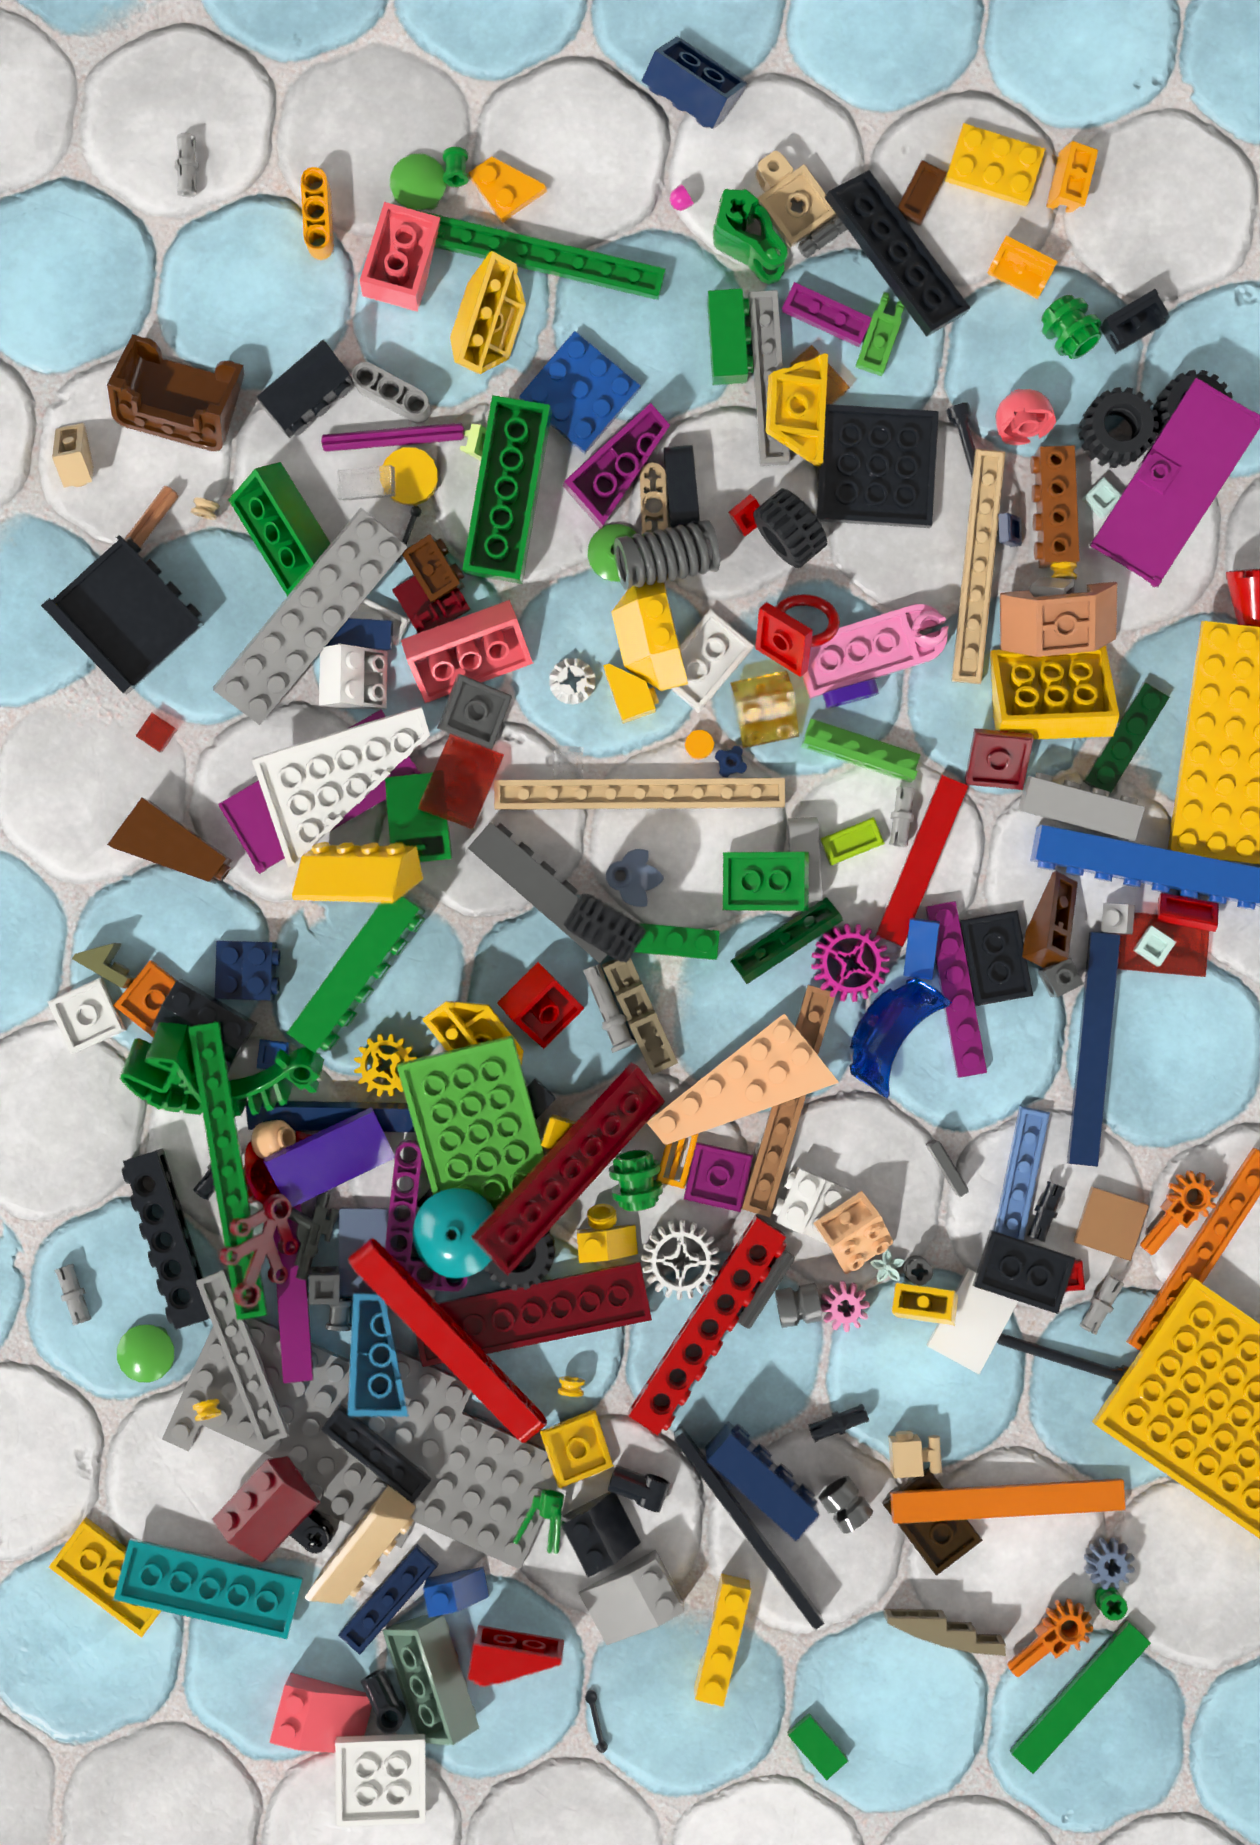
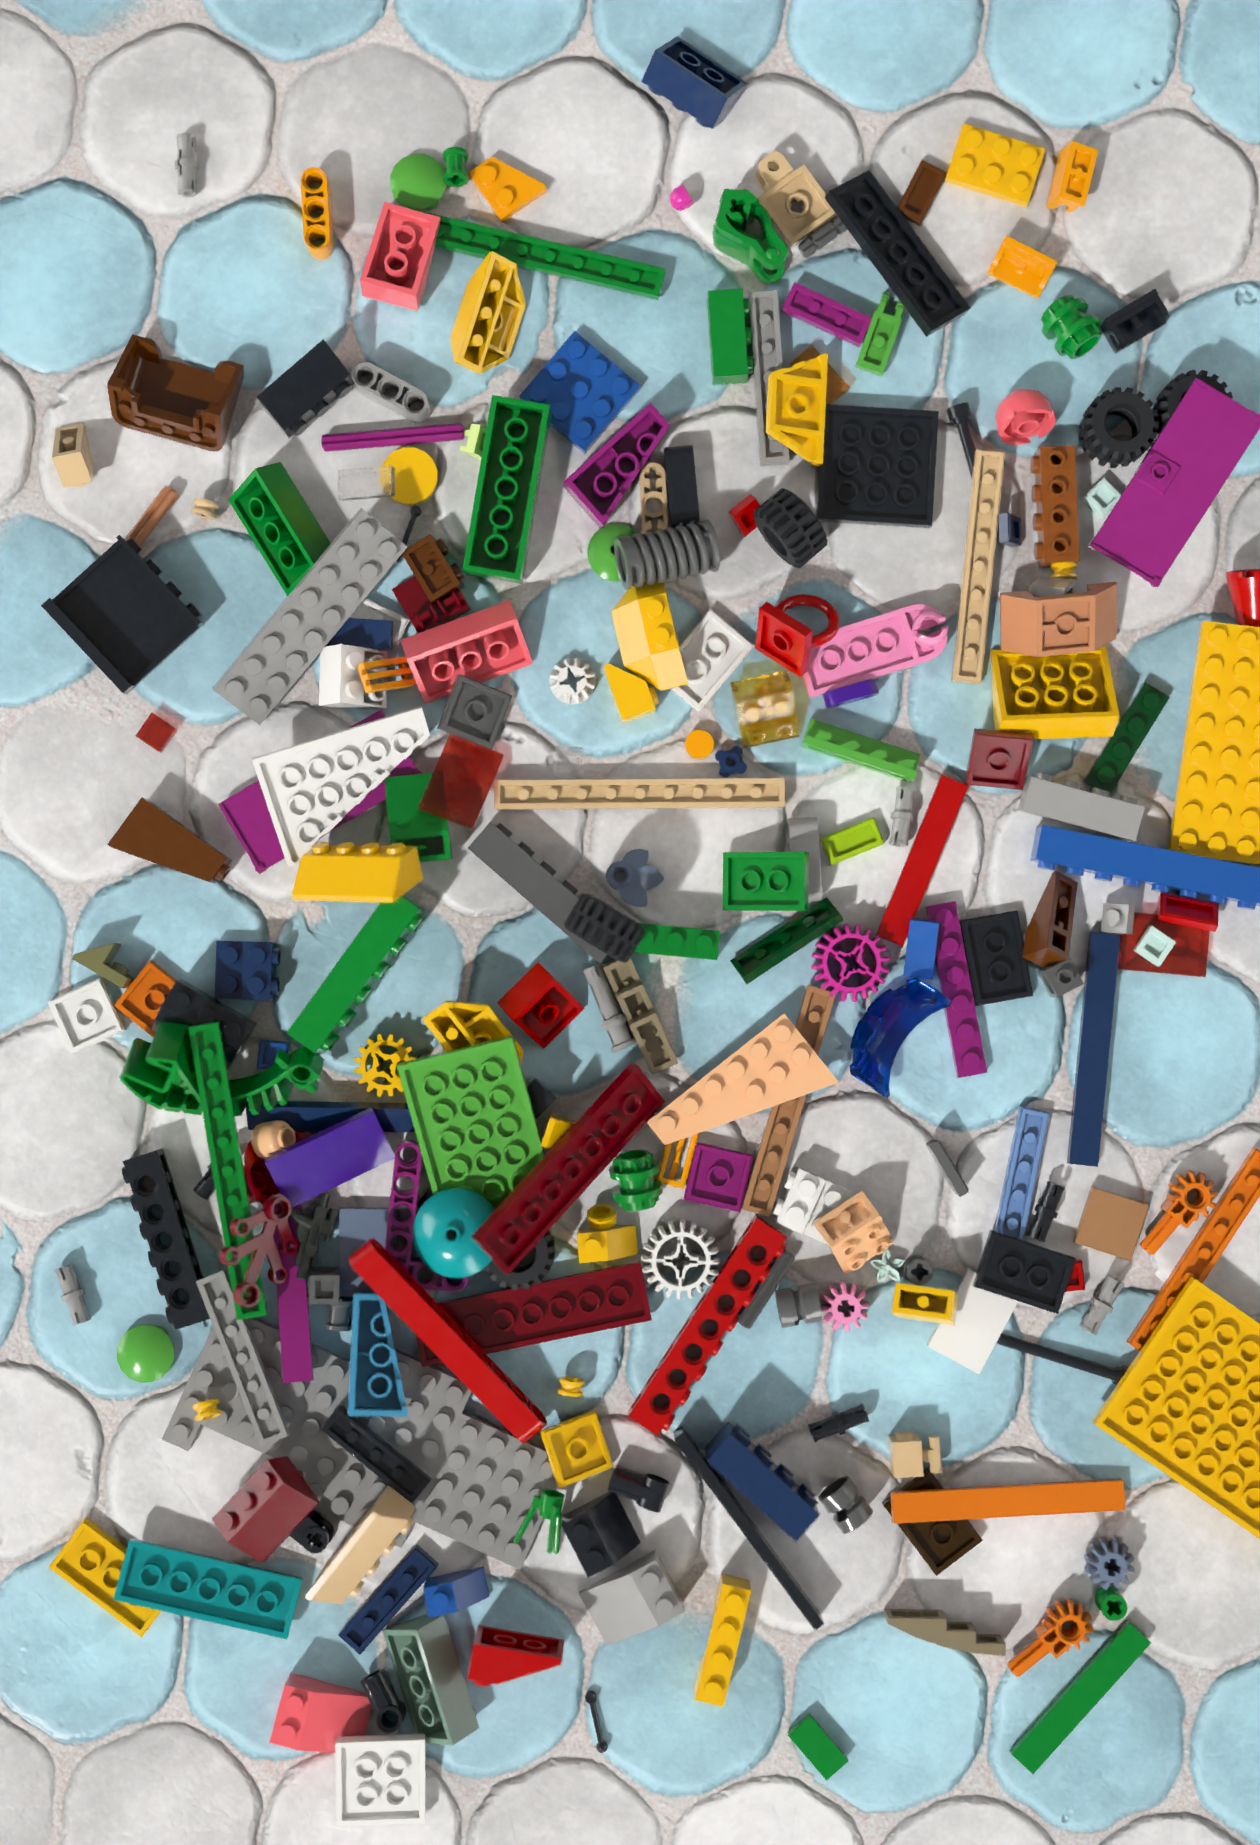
(403, 671): none -> light orange tile

